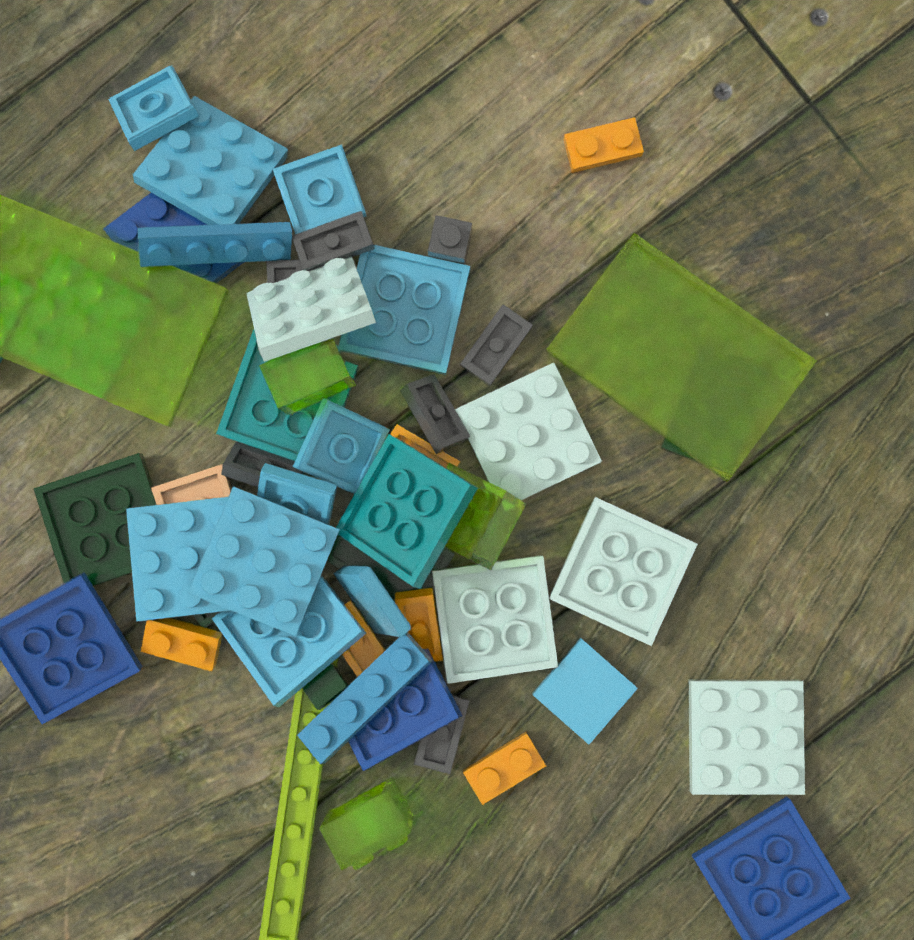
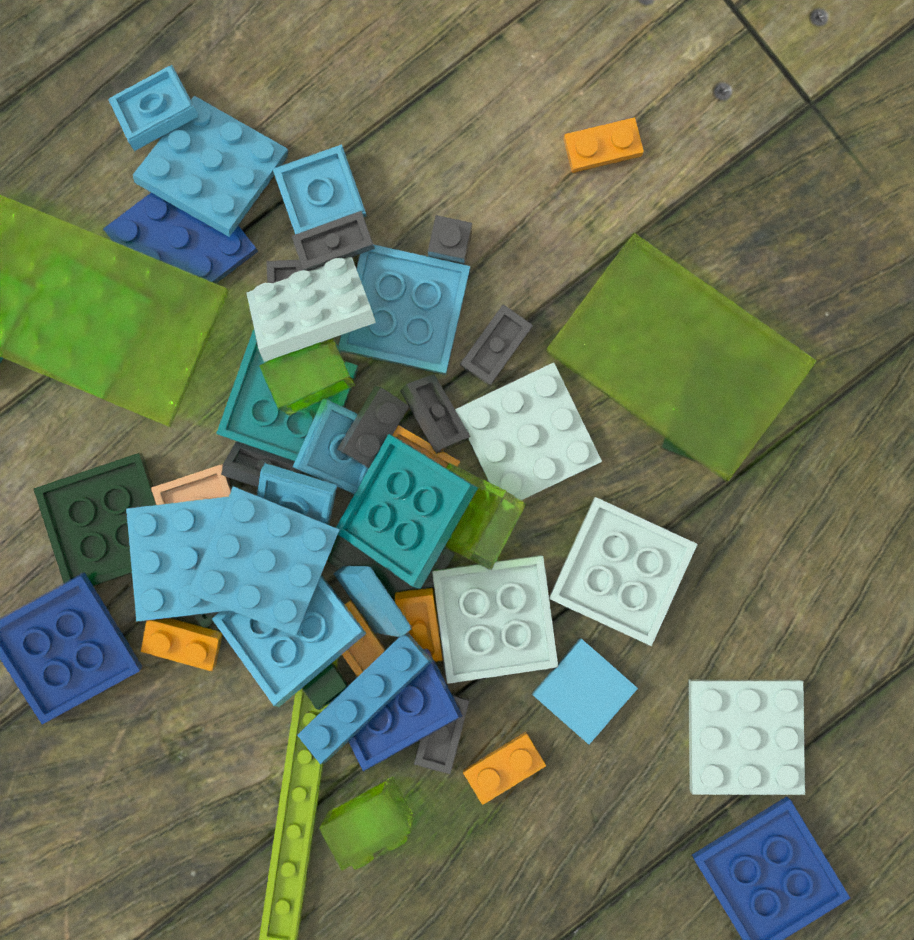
(214, 244): dark azure plate -> none
(372, 425): none -> dark grey plate

